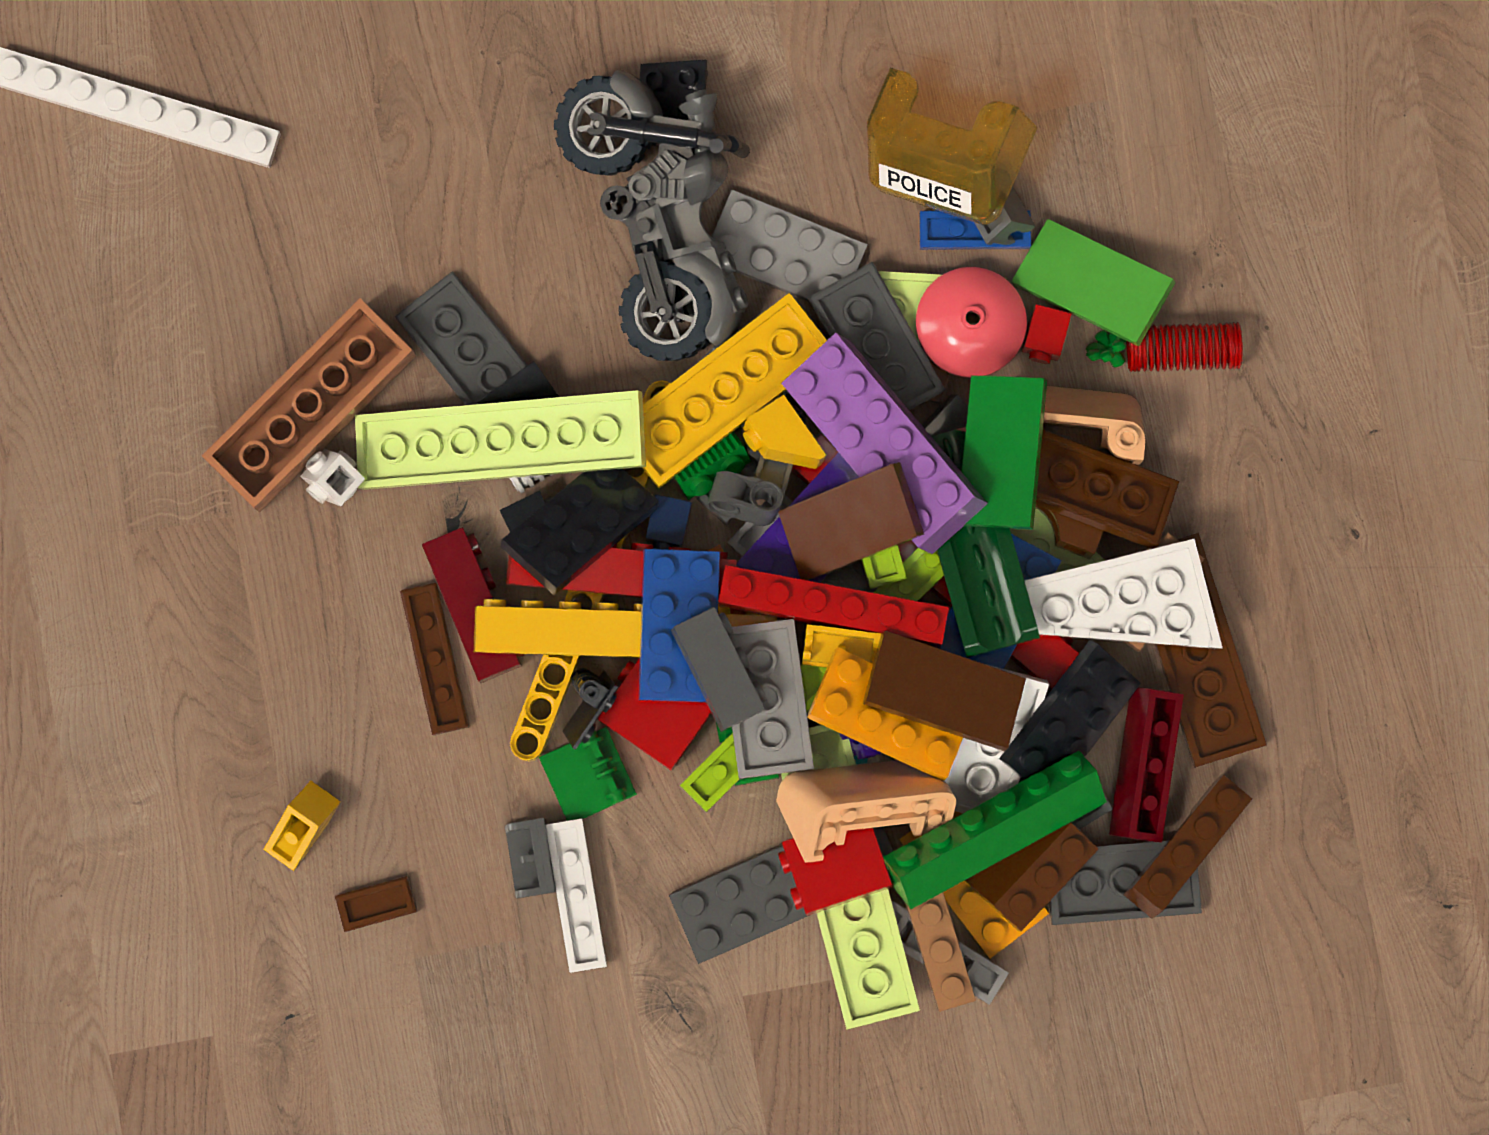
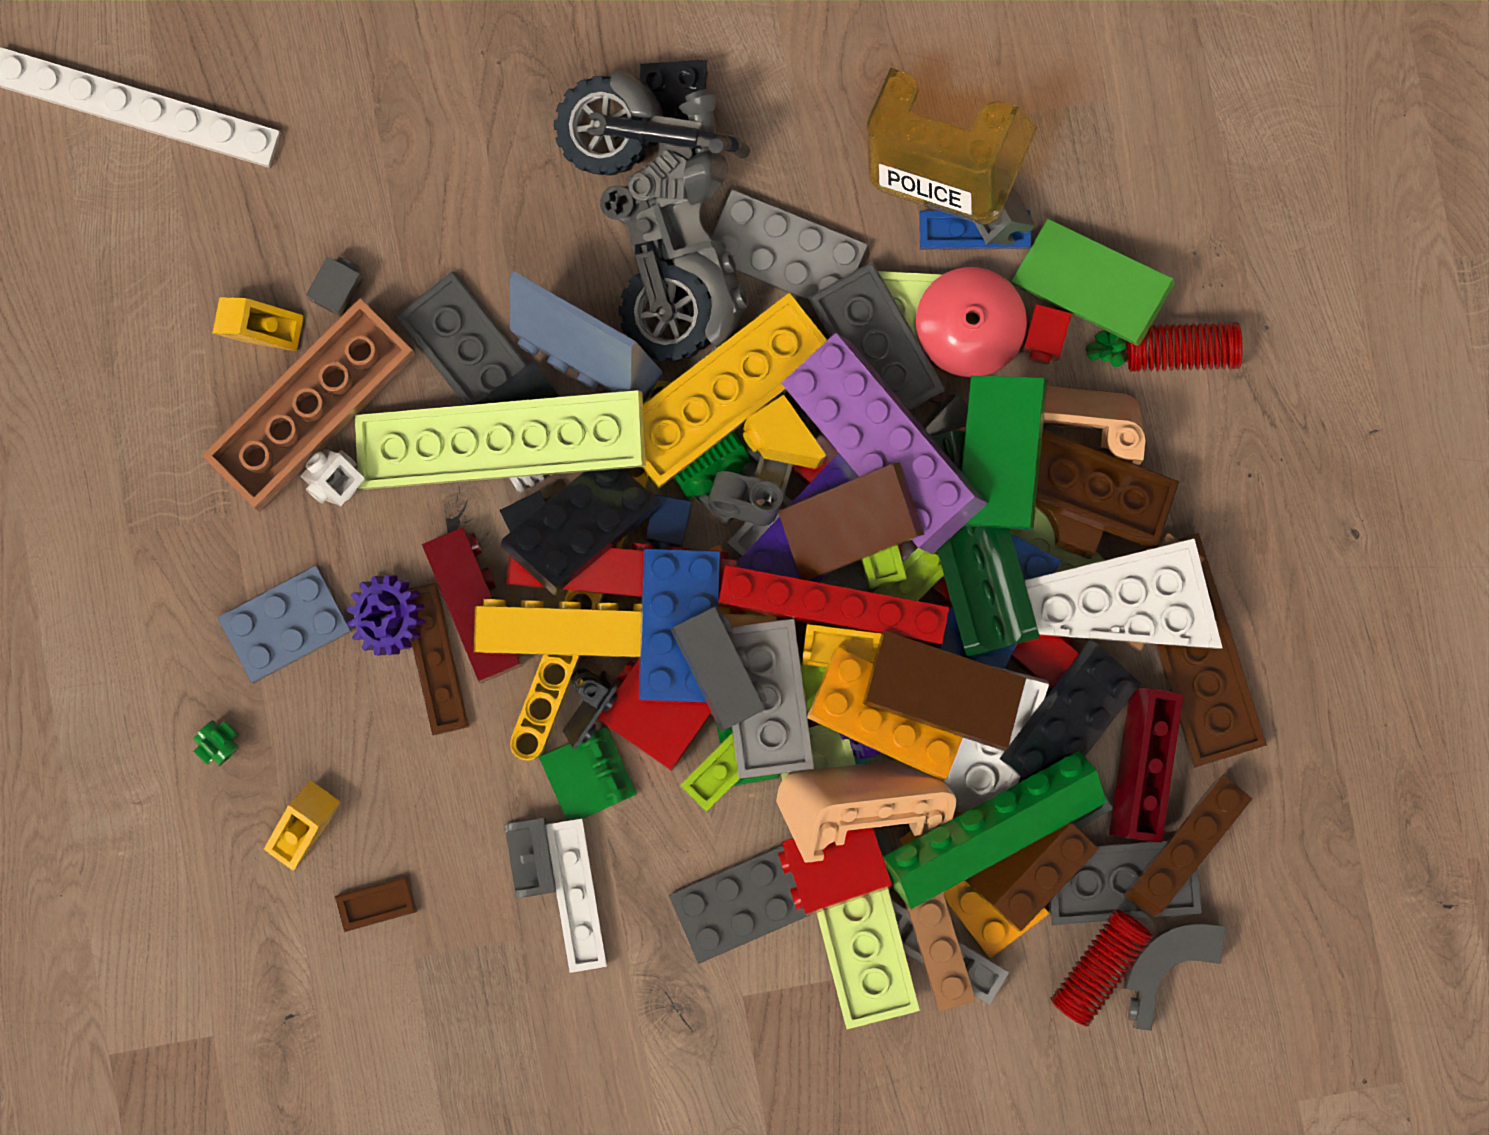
(216, 742): none -> green gear
(257, 323): none -> yellow slope
(284, 624): none -> sand blue plate
(335, 285): none -> dark grey brick
(393, 631): none -> dark purple gear
(578, 341): none -> sand blue slope
(1120, 926): none -> red piece
(1164, 951): none -> dark grey arch

